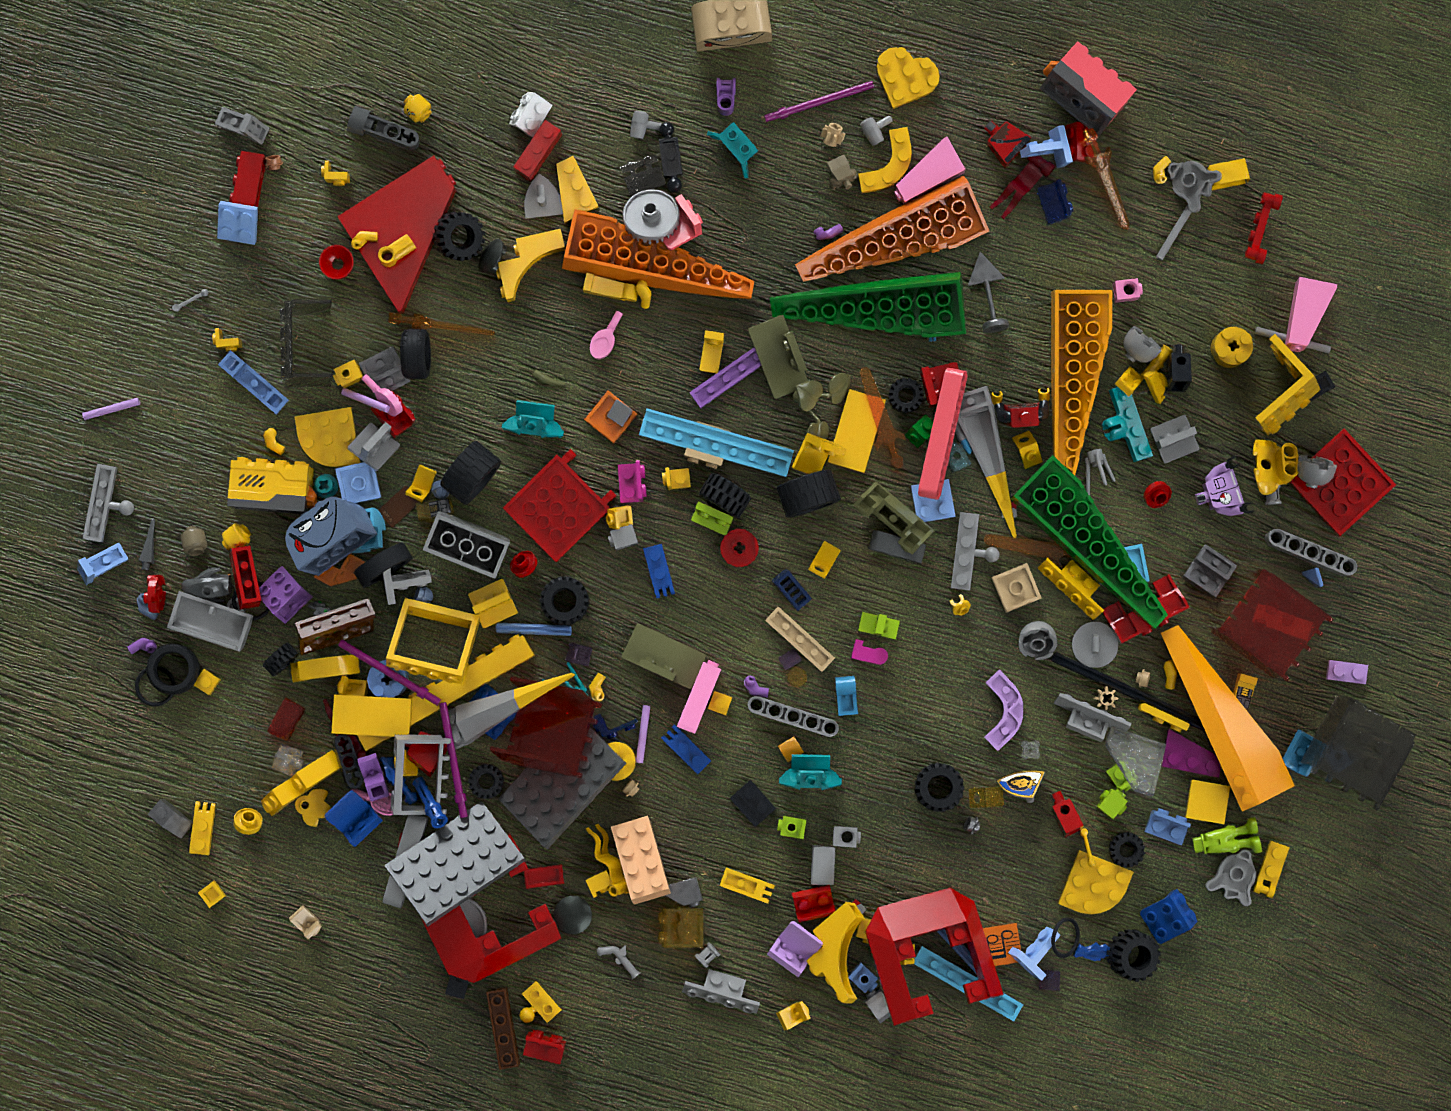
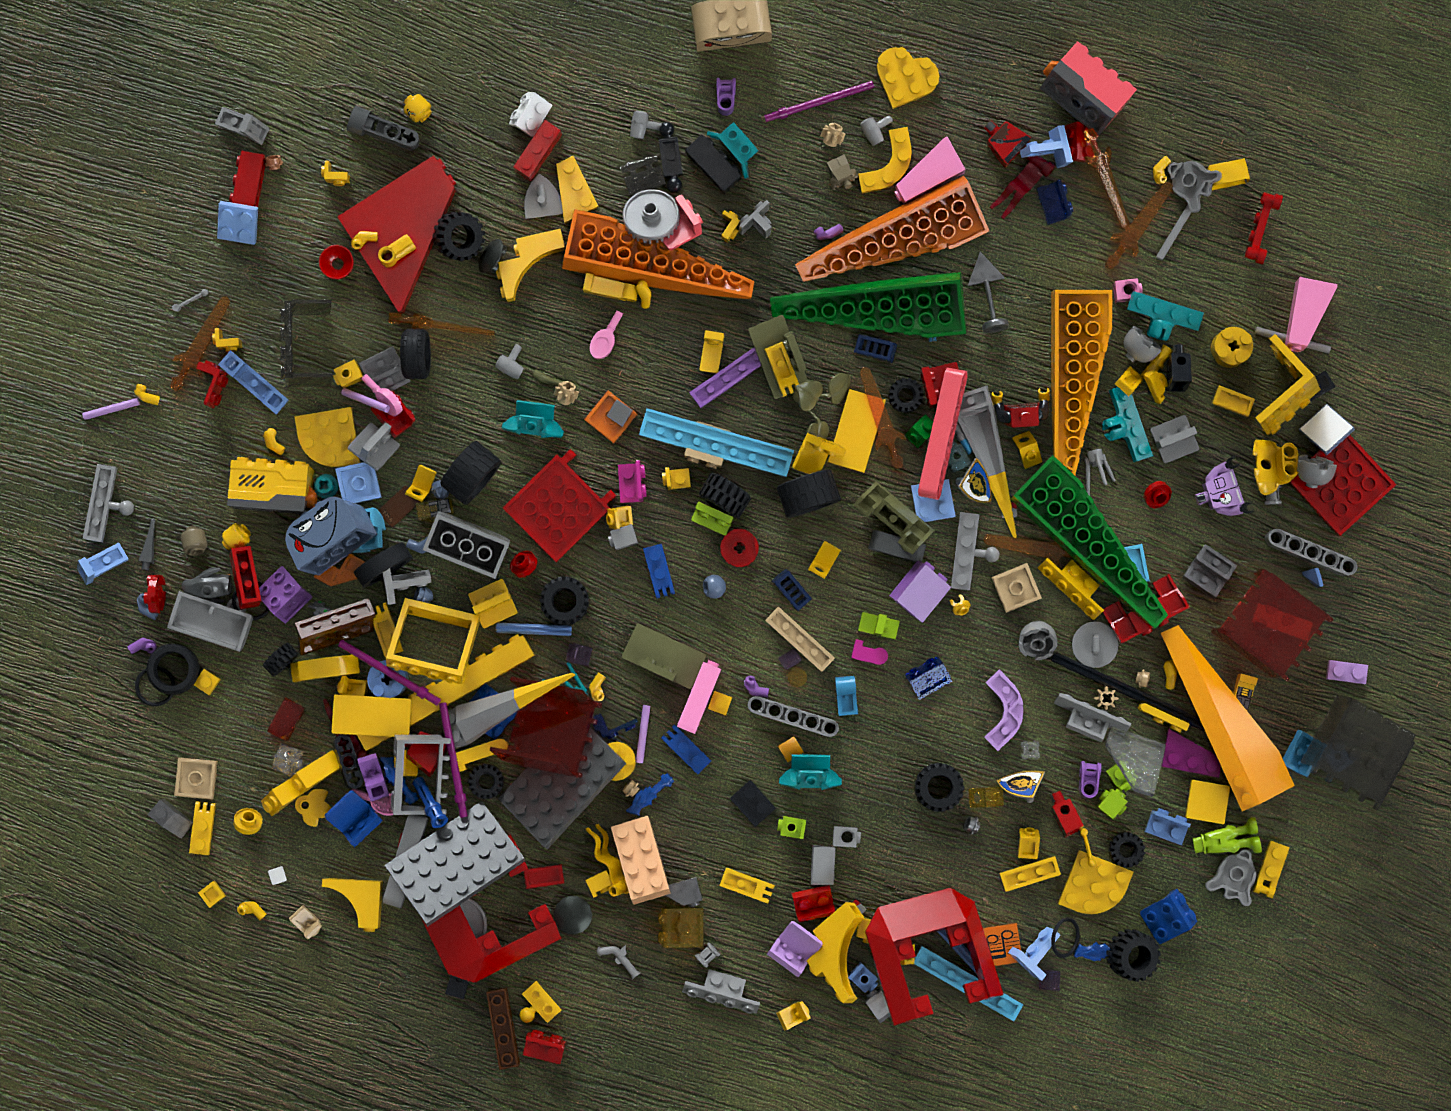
(146, 397): none -> yellow arm
(195, 778): none -> tan tile
(198, 346): none -> clear orange sword
(218, 382): none -> red bracket
(251, 908): none -> yellow arm
(277, 875): none -> white sticker
(365, 898): none -> yellow arch
(385, 629): none -> yellow hinge
(416, 546): none -> sand blue arm
(478, 752): none -> yellow leg
(508, 365): none -> light grey piece
(566, 393): none -> tan gear
(645, 797): none -> blue piece
(713, 163): none -> black brick
(714, 586): none -> sand blue piece
(731, 230): none -> yellow bracket
(757, 219): none -> light grey bracket
(781, 367): none -> yellow hinge
(891, 353): none -> dark blue slope
(920, 590): none -> medium lavender brick
(928, 677): none -> clear blue bracket
(975, 483): none -> shield
(1028, 843): none -> yellow bracket
(1030, 873): none -> yellow plate
(1089, 777): none -> medium lavender piece
(1135, 230): none -> clear orange sword
(1164, 315): none -> teal plate
(1233, 401): none -> yellow plate
(1326, 429): none -> white tile

